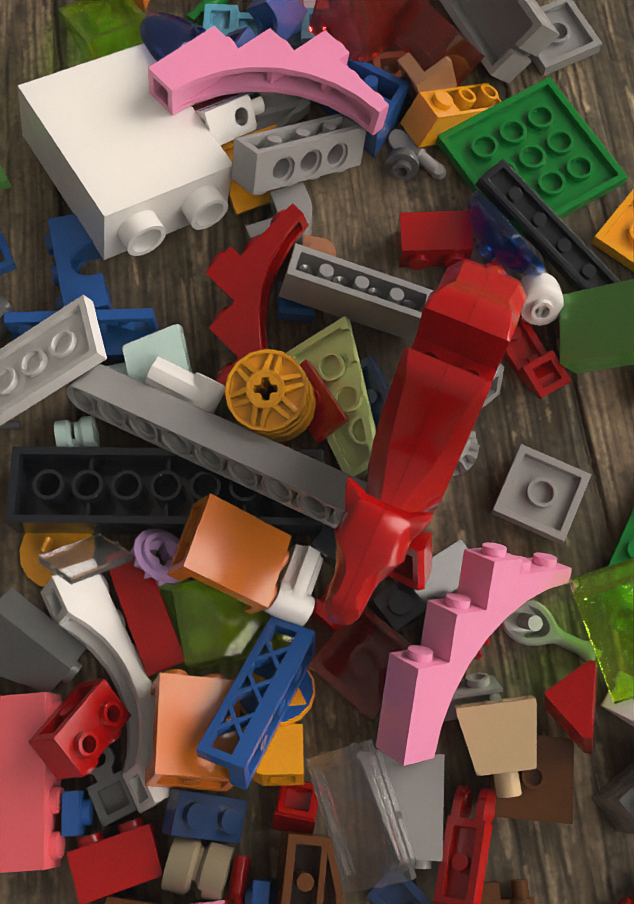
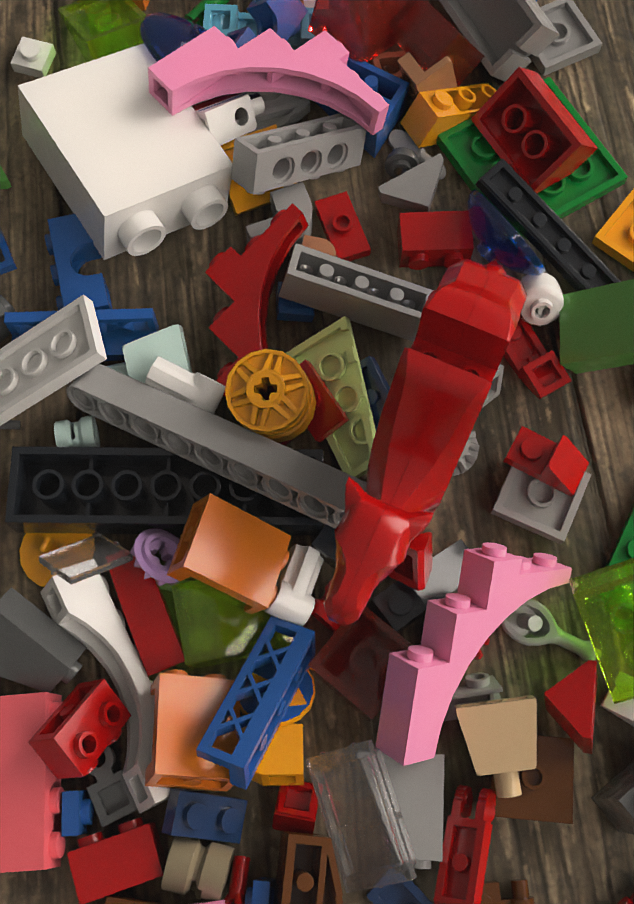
(33, 57): none -> white plate
(342, 226): none -> red plate
(415, 187): none -> light grey slope
(533, 130): none -> red slope
(551, 462): none -> red slope

